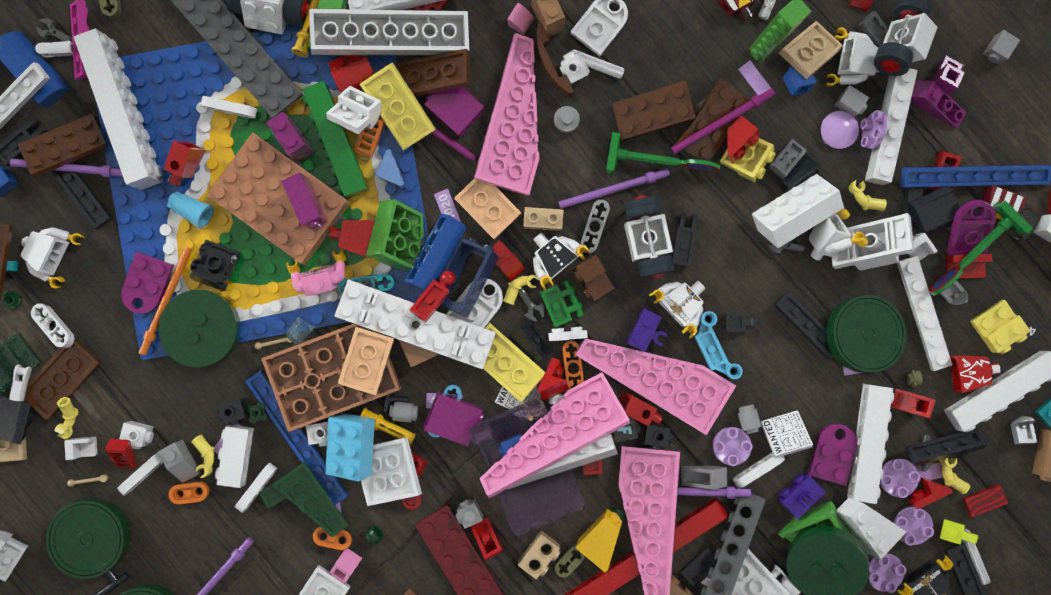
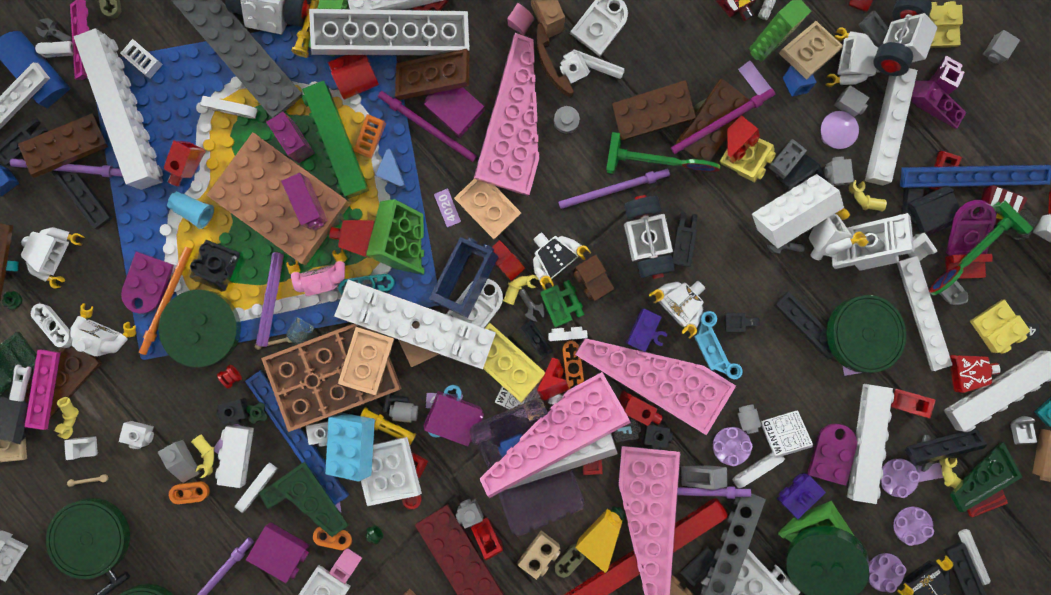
(42, 389): none -> dark pink plate
(96, 338): none -> white torso
(121, 453): red slope -> none
(140, 474): white beam -> none
(151, 68): none -> white slope
(229, 376): none -> red wheel
(270, 299): none -> medium lavender axle
(278, 553): none -> magenta brick
(355, 110): white brick -> none
(399, 106): light yellow piece -> none
(433, 296): red plate -> none
(436, 252): blue brick -> none
(543, 219): tan brick -> none
(594, 211): light grey beam -> none
(839, 171): none -> light grey brick
(870, 527): white wedge -> none
(873, 129): lavender dish -> none
(914, 378): olive plate -> none
(931, 492): red slope -> none
(948, 22): none -> light yellow plate
(955, 533): neon yellow plate -> none
(986, 479): none -> dark green wing

